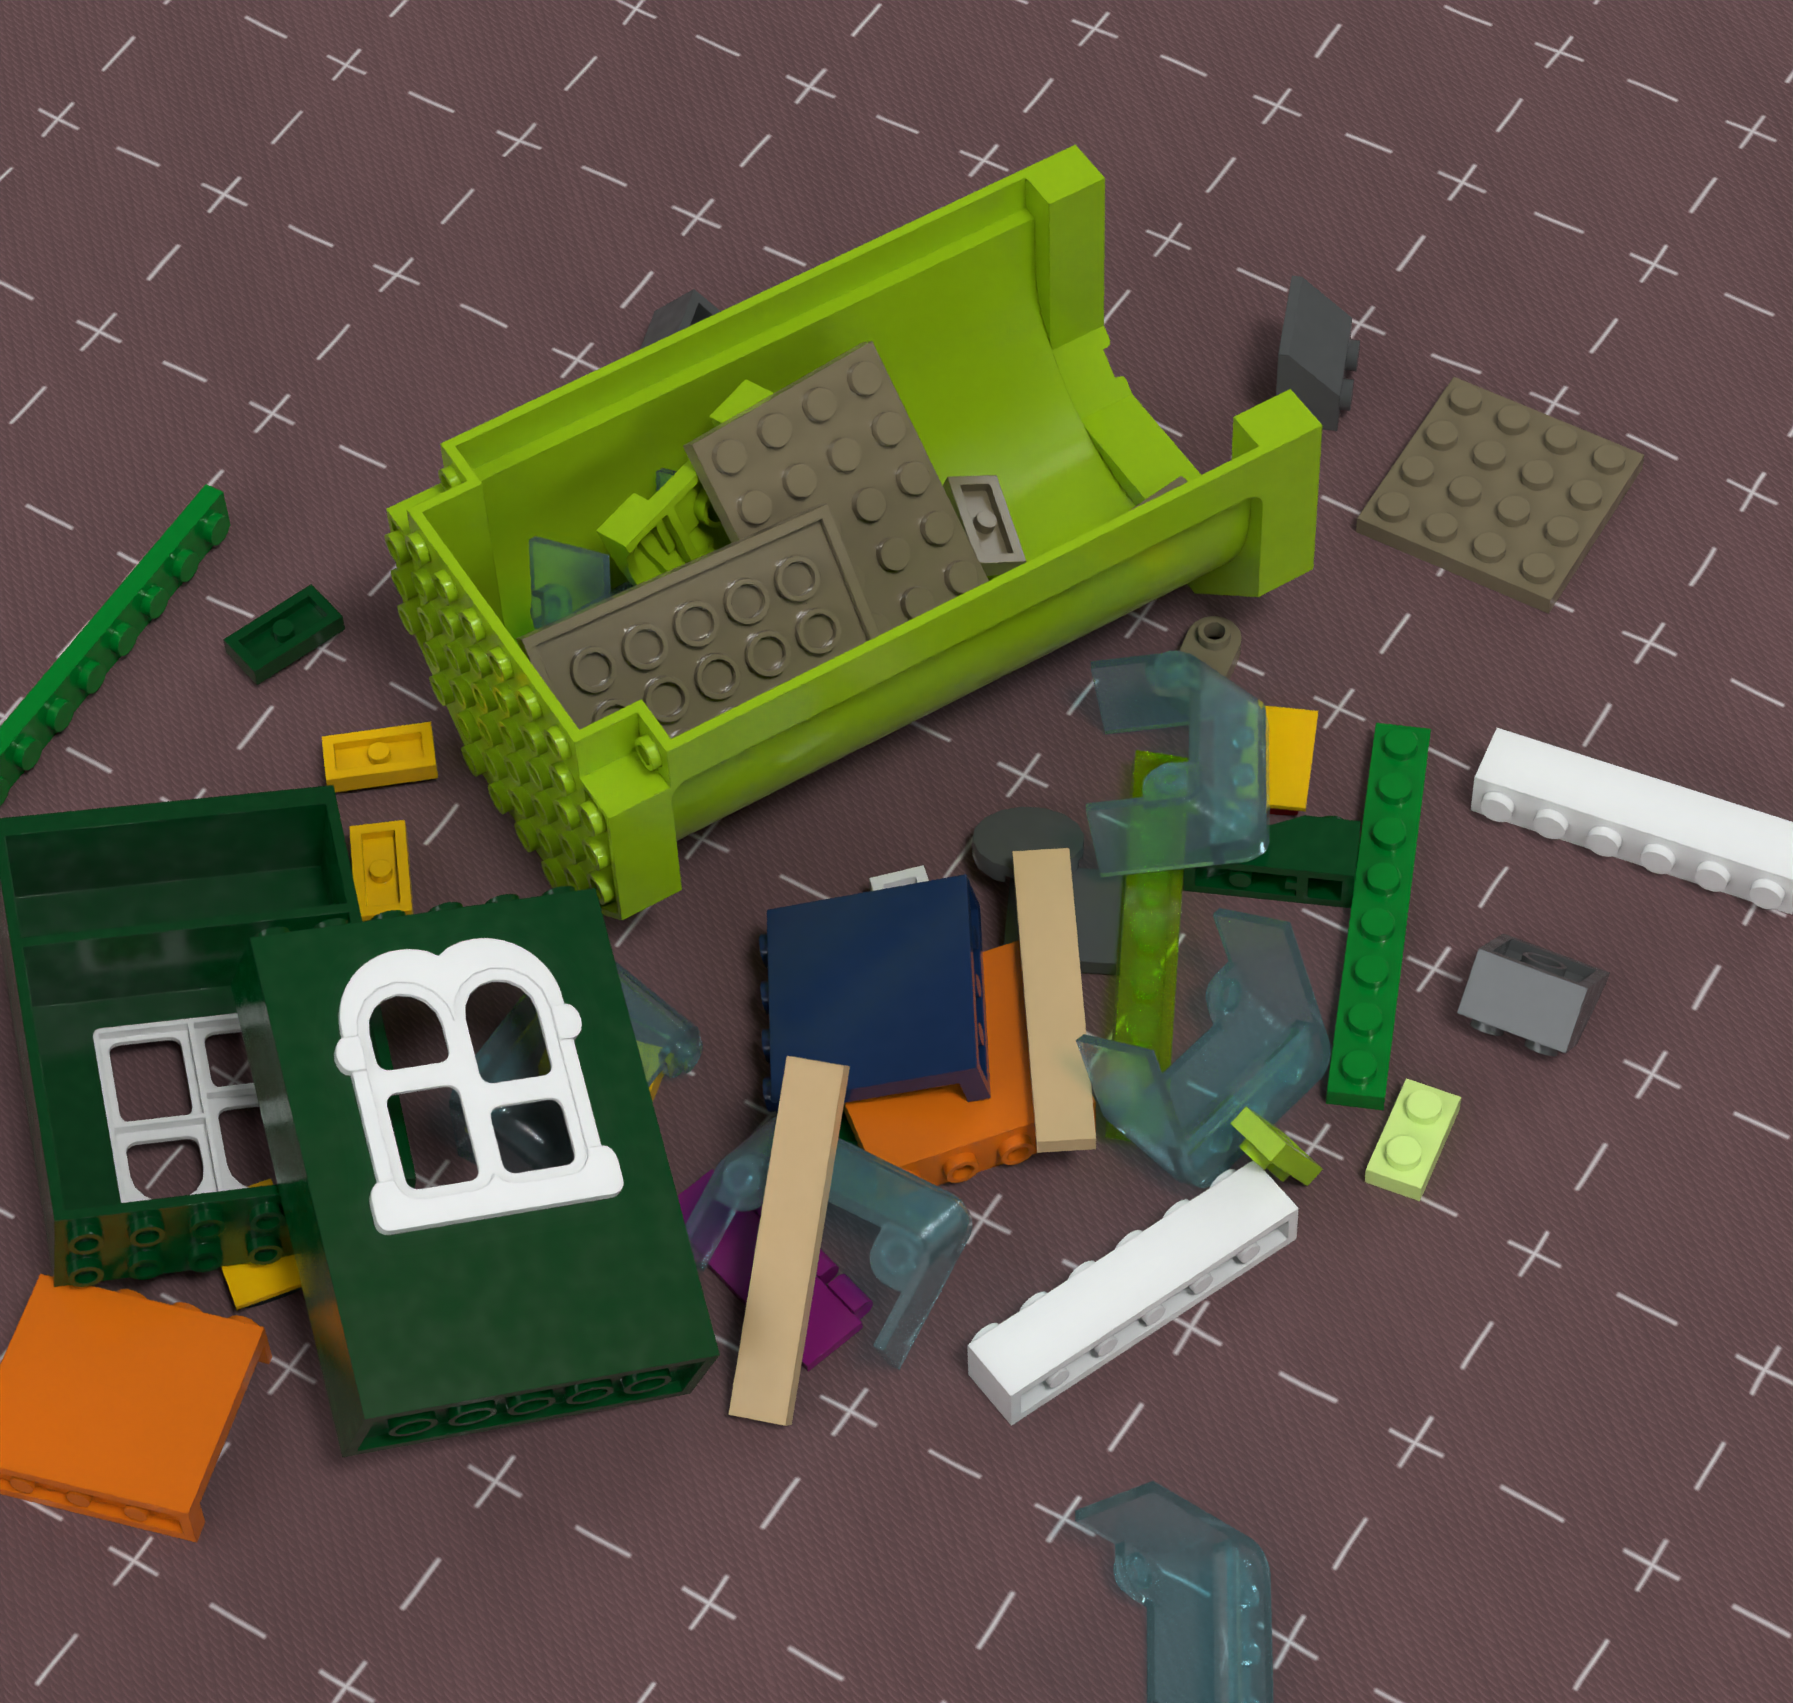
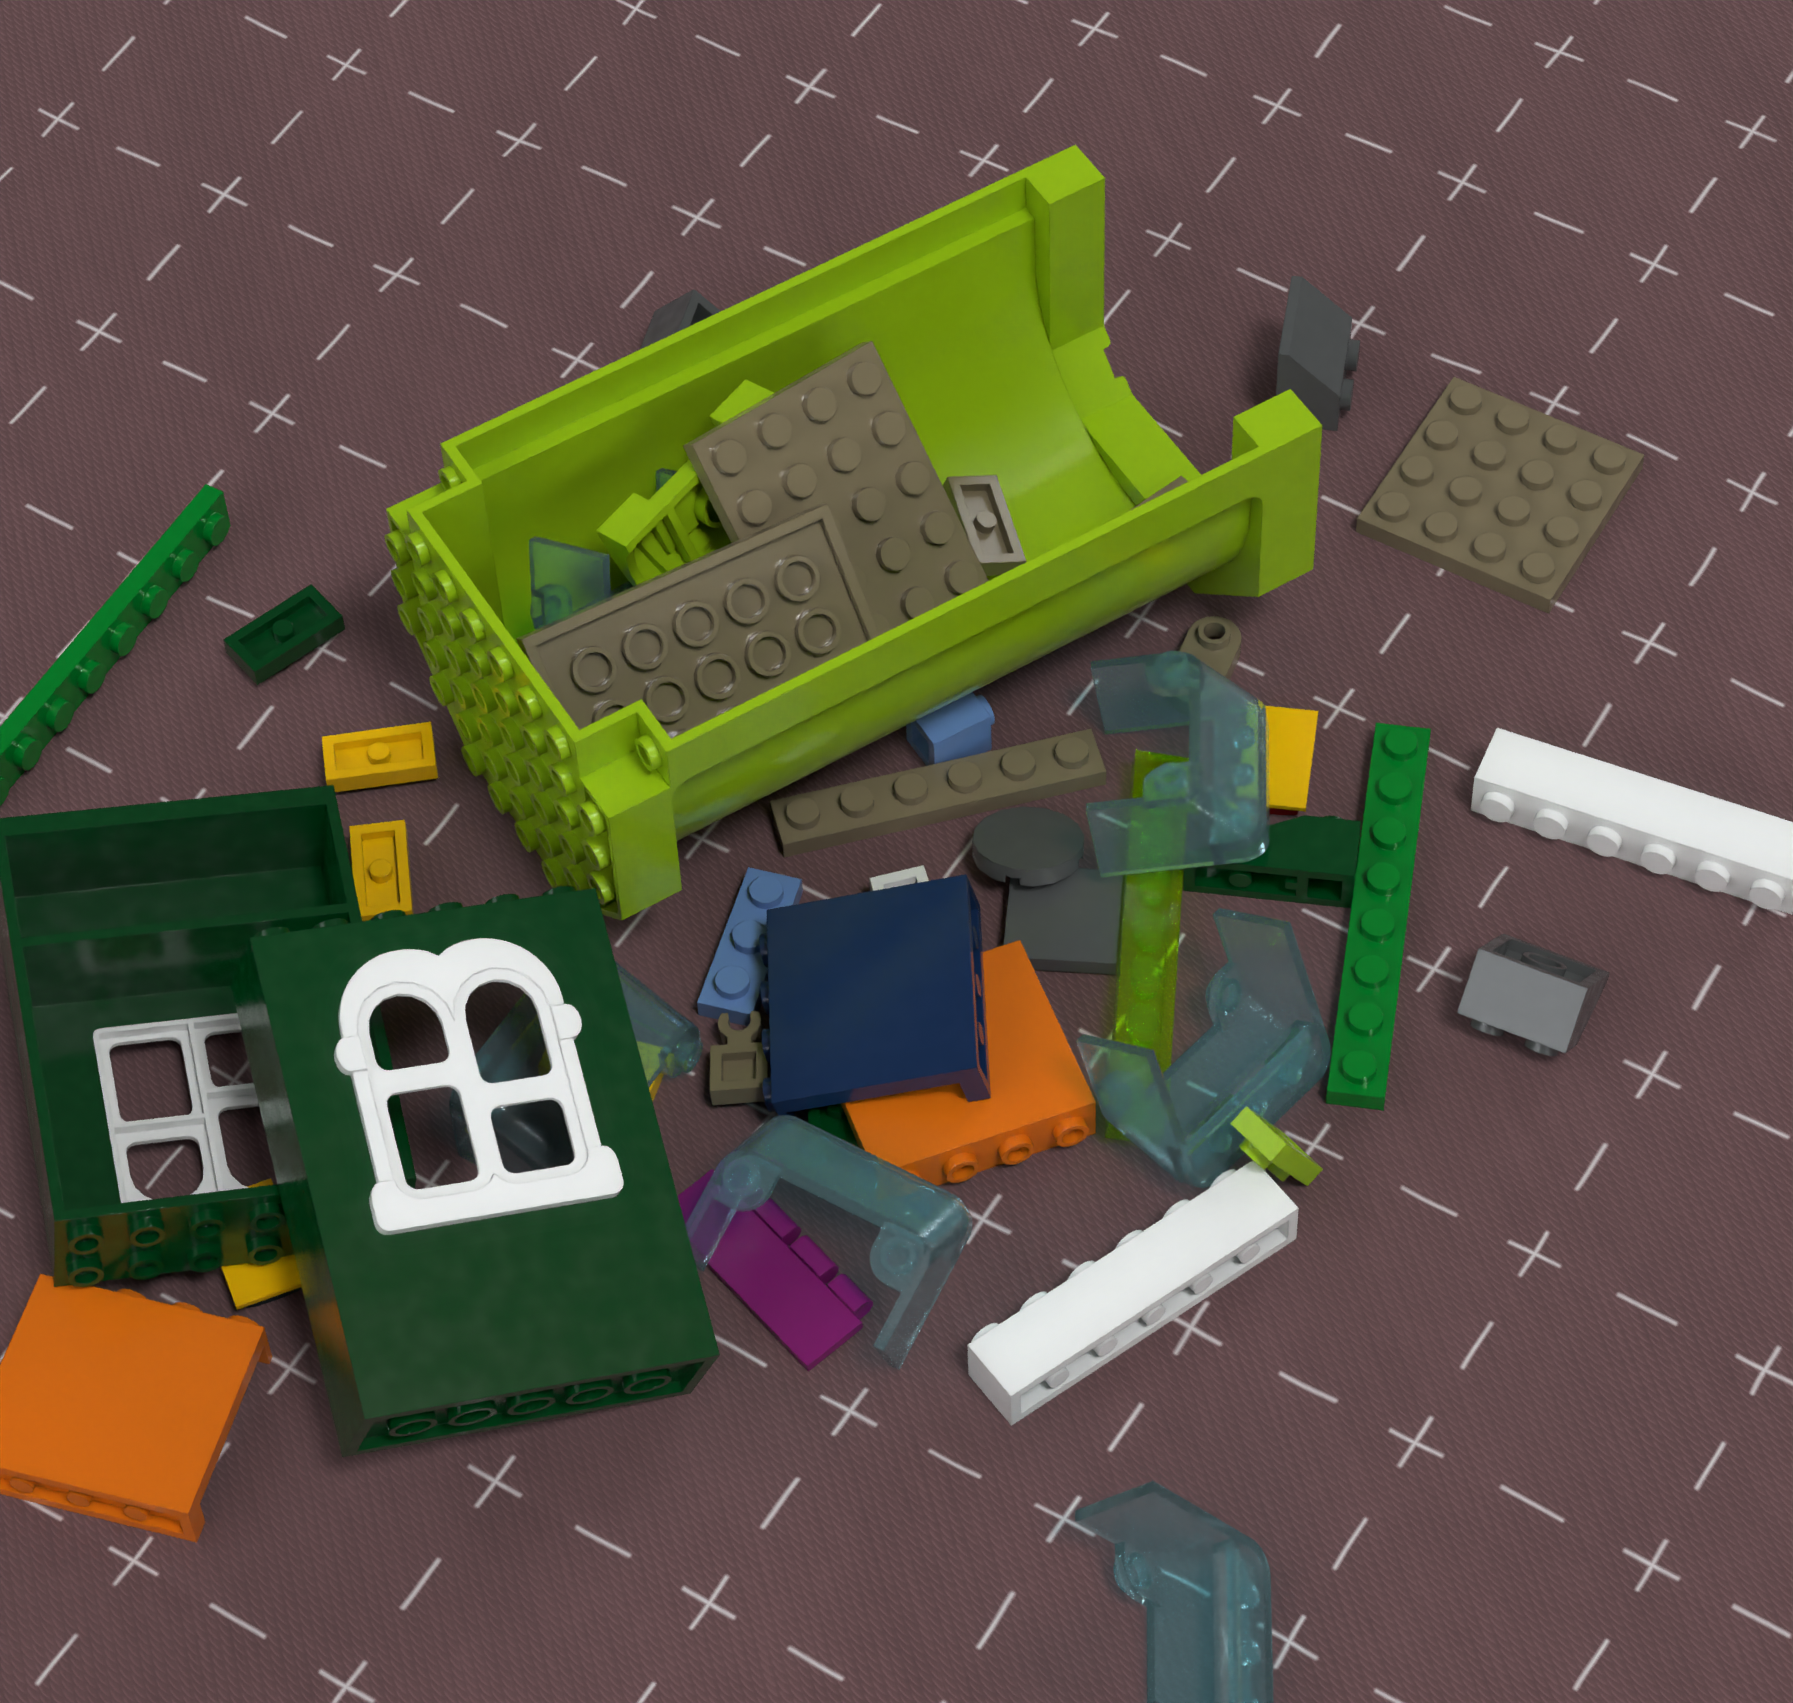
(737, 966): none -> medium blue plate
(738, 1064): none -> dark tan plate
(789, 1240): tan tile -> none
(937, 792): none -> dark tan plate
(953, 730): none -> medium blue brick
(1053, 1000): tan tile -> none
(1412, 1139): yellowish green plate -> none

